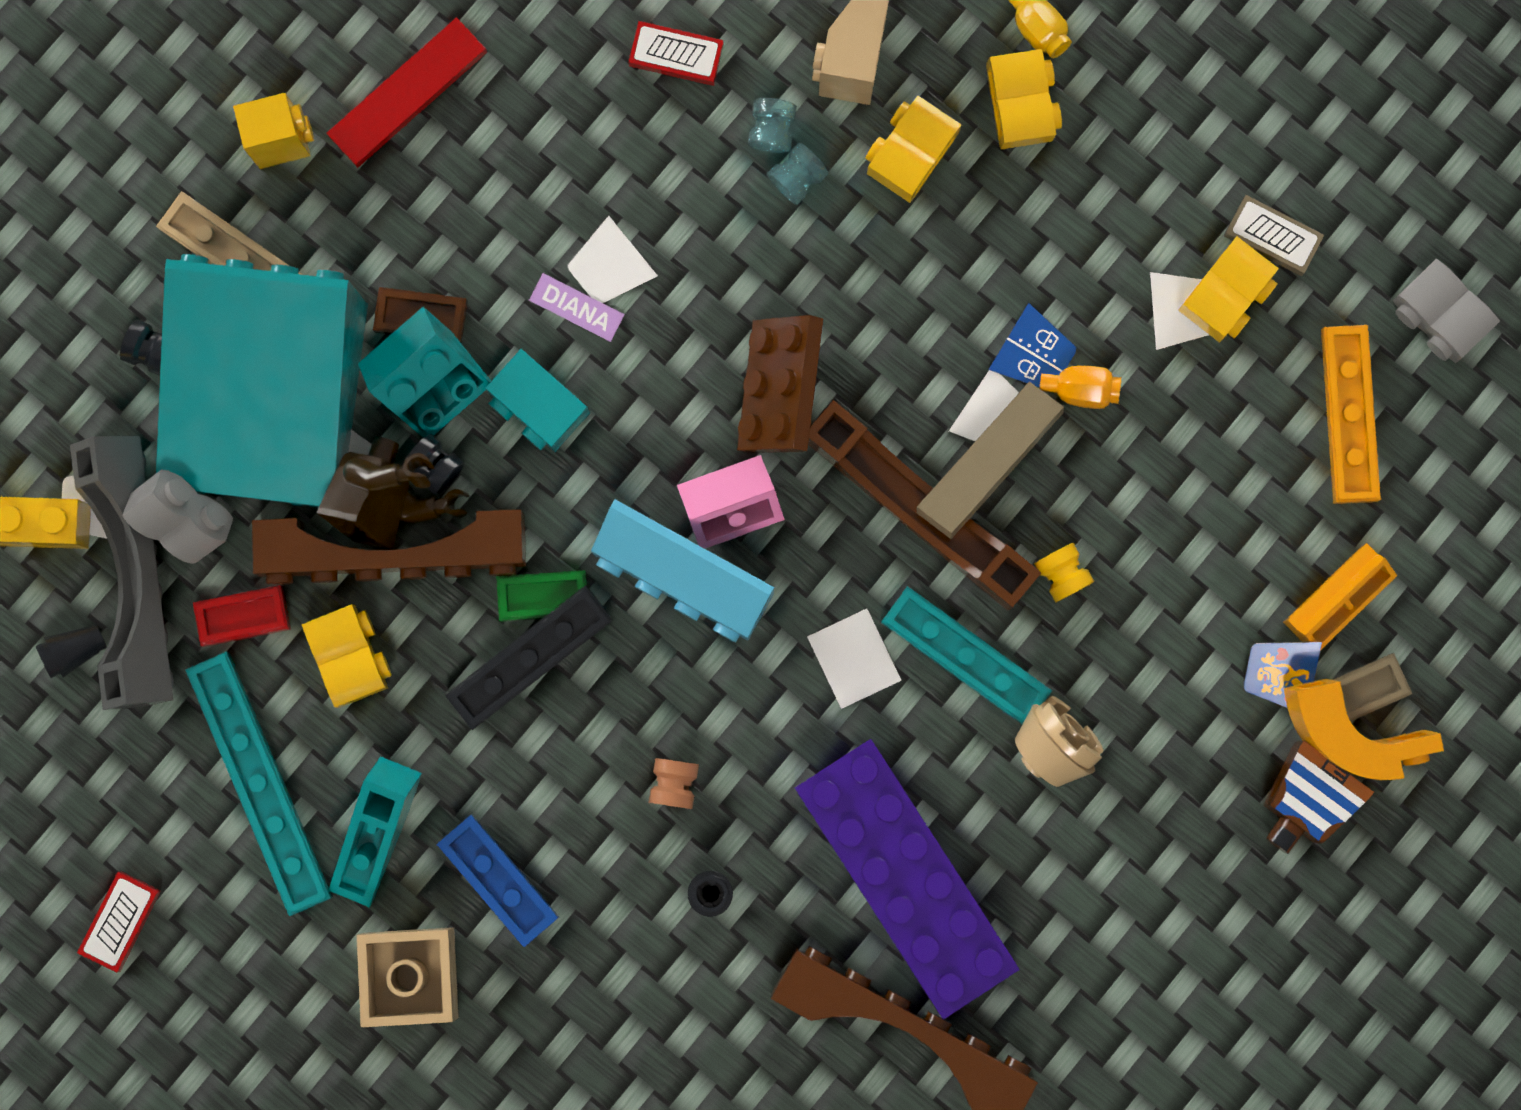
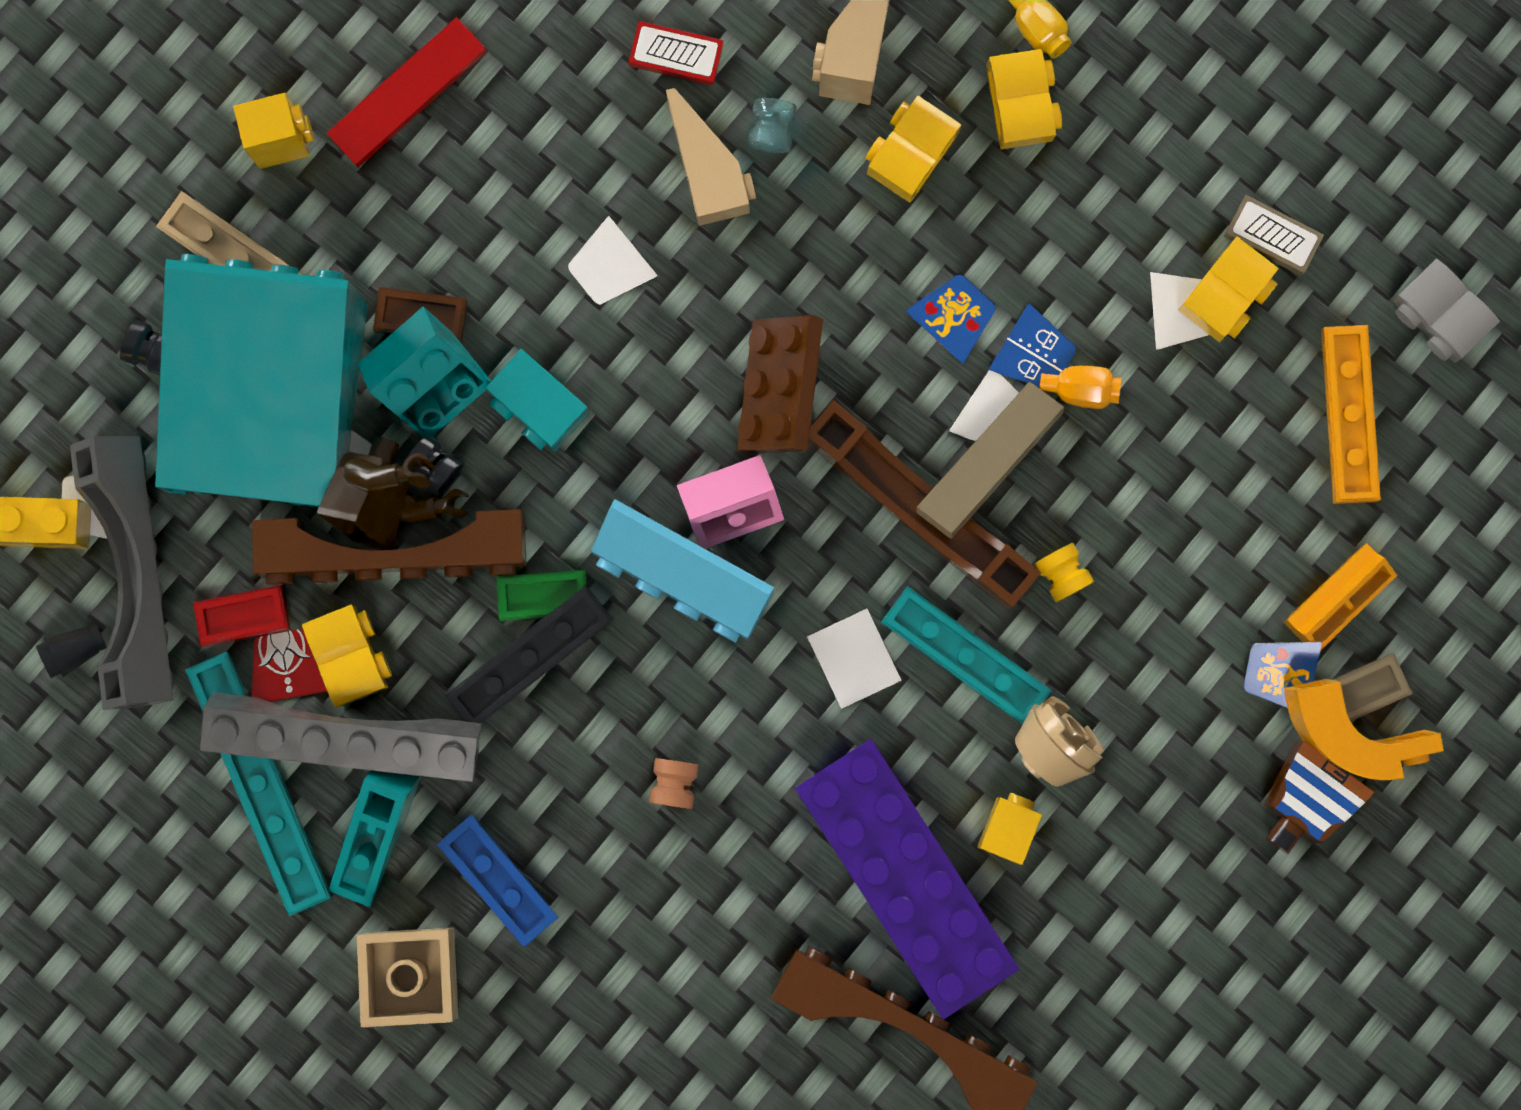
(119, 921): tile -> none
(177, 516): light grey brick -> none
(277, 732): none -> dark grey arch
(284, 667): none -> red sticker
(576, 307): lavender sticker -> none
(706, 907): black cone -> none
(711, 170): none -> tan slope
(797, 173): clear light blue wheel -> none
(954, 315): none -> blue sticker
(1010, 828): none -> yellow brick

